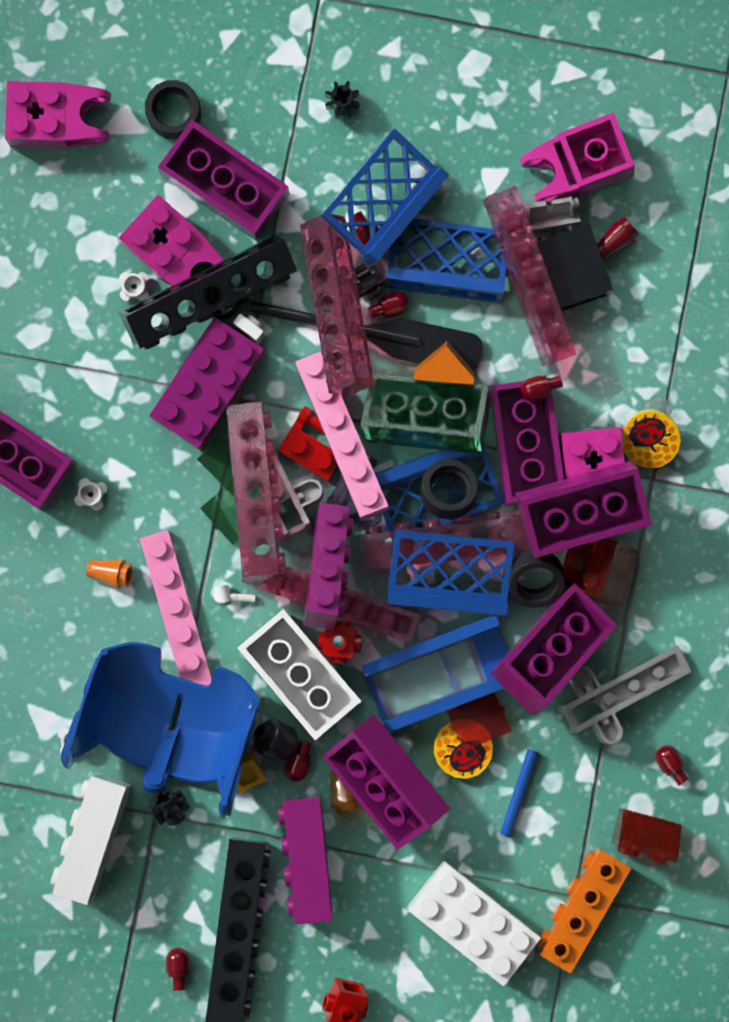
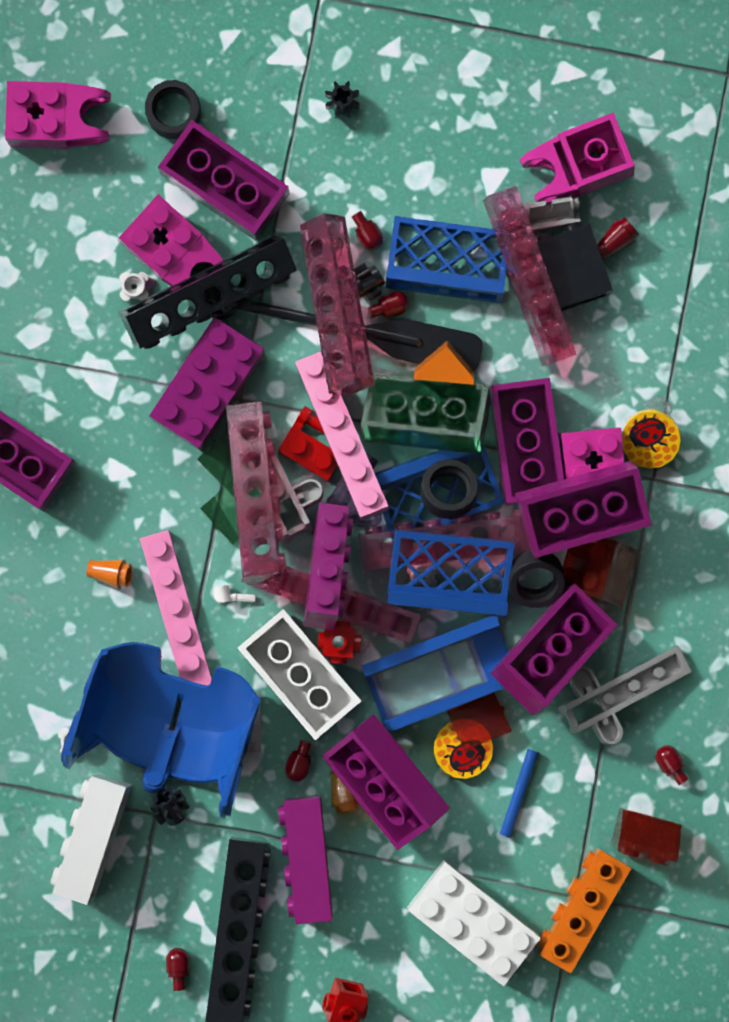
(98, 490): white plate -> none
(249, 327): white plate -> none
(251, 774): yellow plate -> none
(276, 740): black head -> none
(399, 217): blue fence -> none
(539, 387): dark red cylinder -> none

